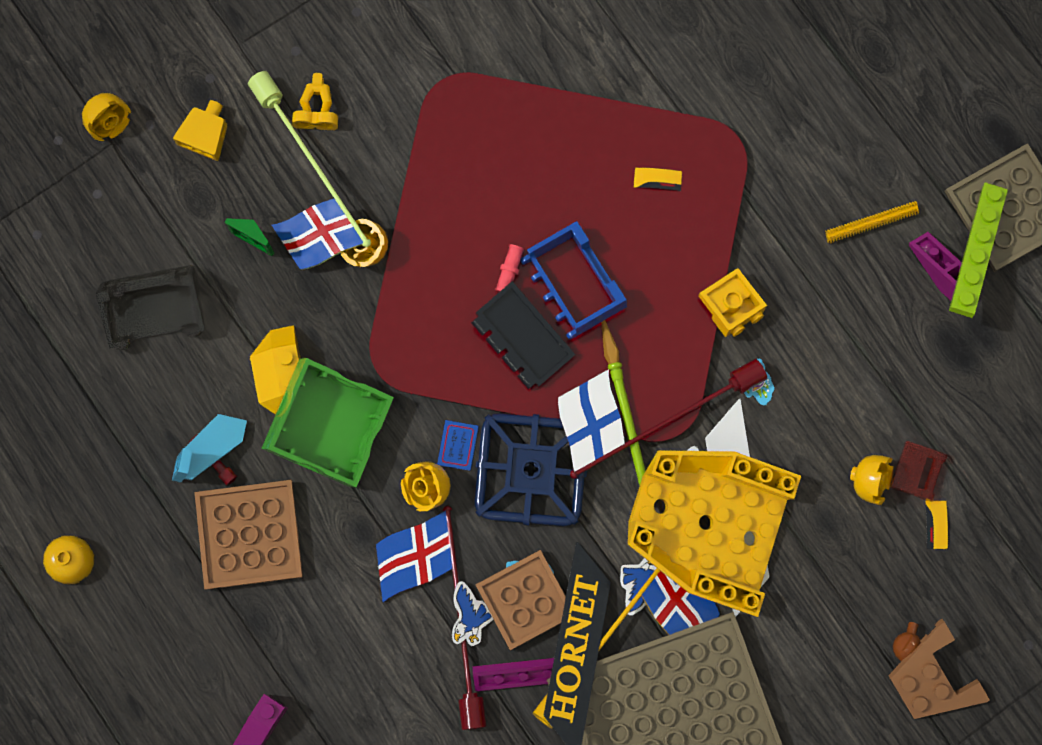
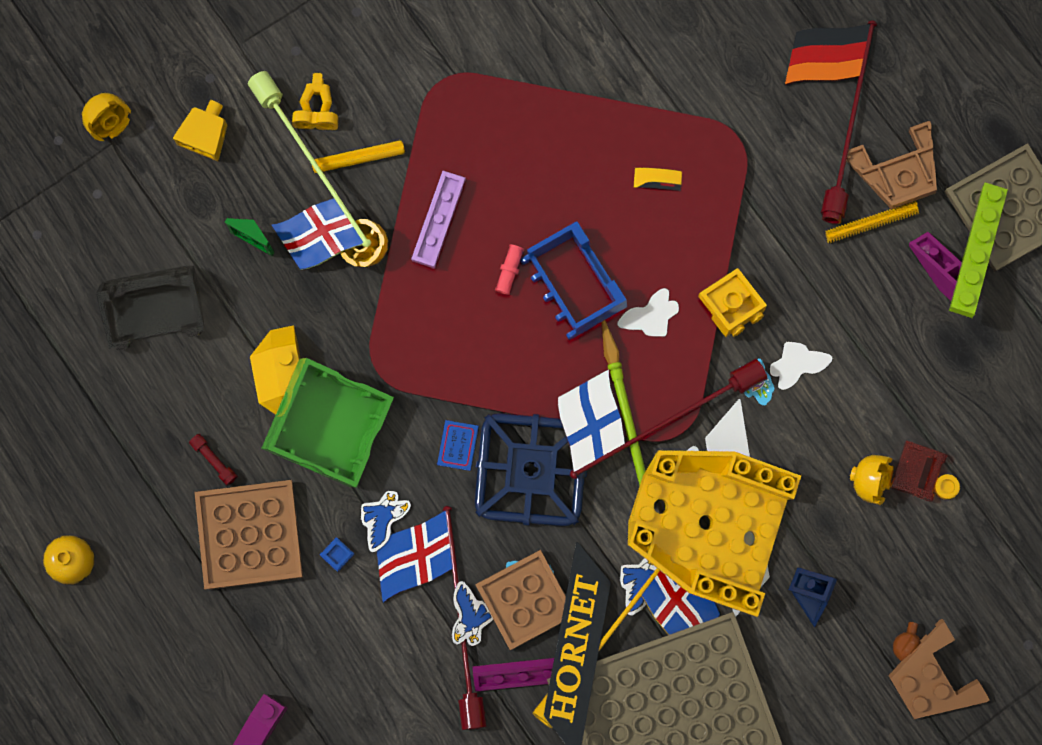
(209, 446): medium azure piece -> none
(337, 554): none -> blue tile
(360, 156): none -> yellow axle
(380, 516): none -> sticker
(425, 485): yellow cylinder -> none
(438, 219): none -> lavender plate
(524, 334): black hinge -> none
(653, 317): none -> white sticker
(796, 361): none -> white sticker
(812, 592): none -> dark blue slope
(832, 56): none -> flag
(901, 178): none -> medium nougat wing
(937, 525): yellow sticker -> none
(947, 487): none -> yellow tile

